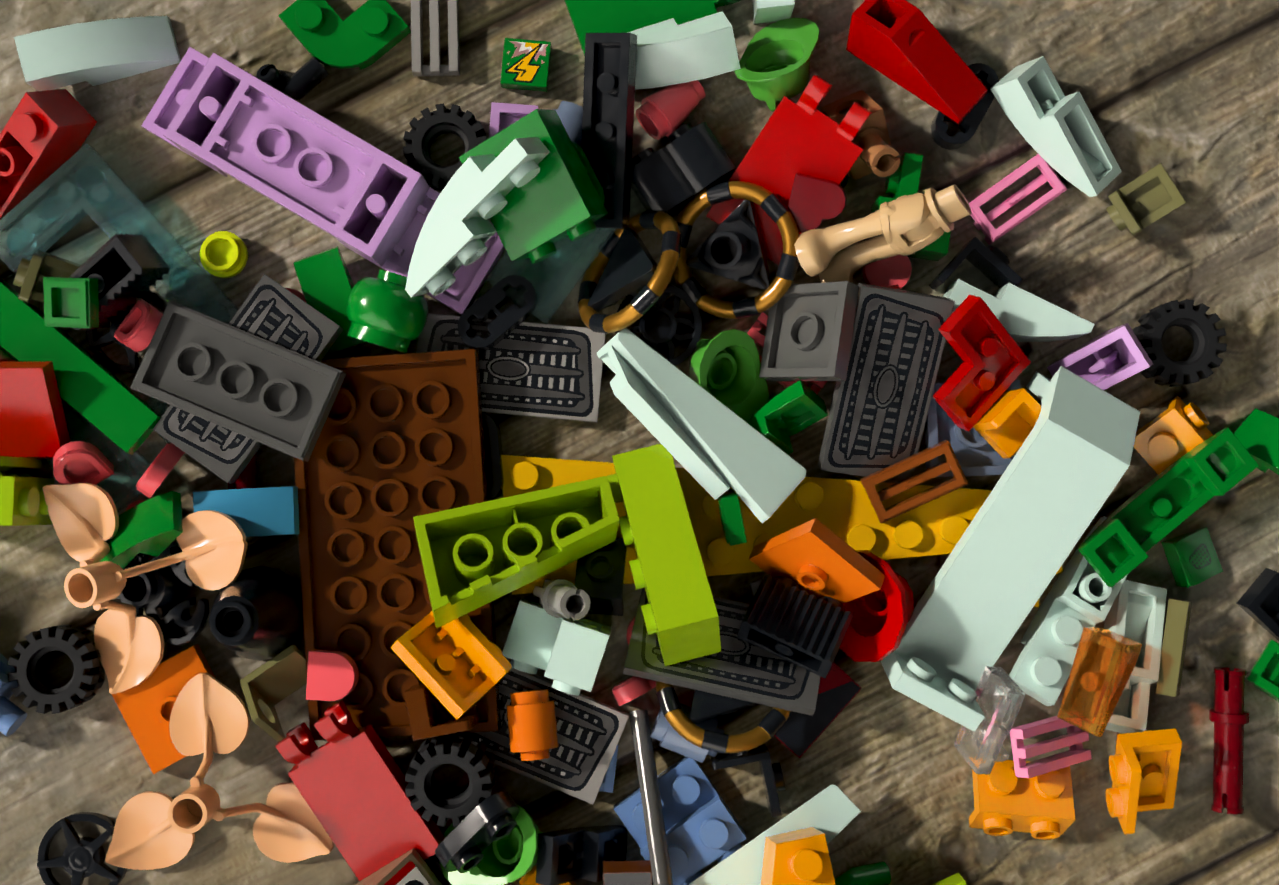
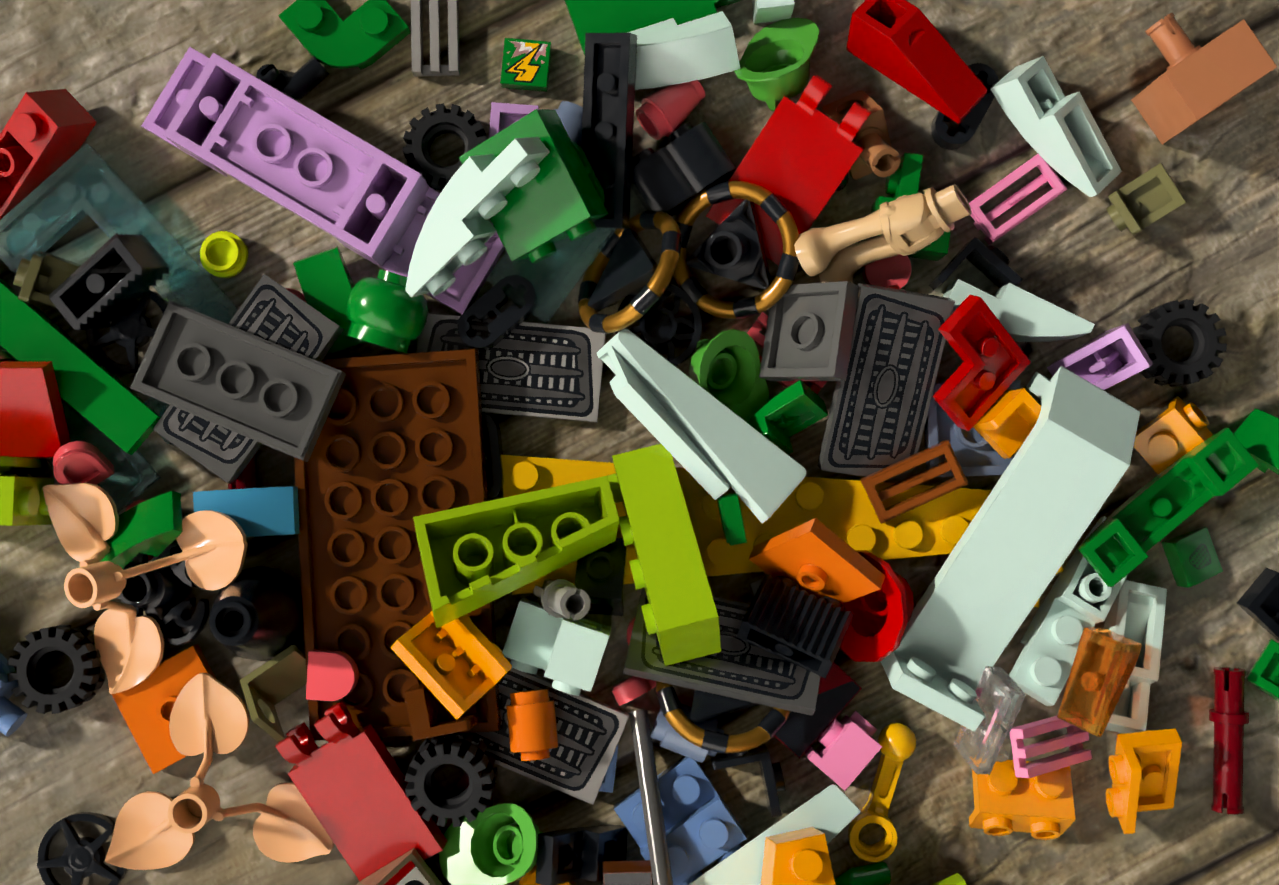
(71, 302): green tile -> none
(96, 51): light aqua slope -> none
(139, 326): coral tile -> none
(159, 470): coral tile -> none
(483, 825): black plate -> none
(815, 200): dark red tile -> none
(845, 749): none -> bright pink brick
(897, 745): none -> yellow piece
(1174, 647): olive tile -> none
(1198, 76): none -> nougat brick

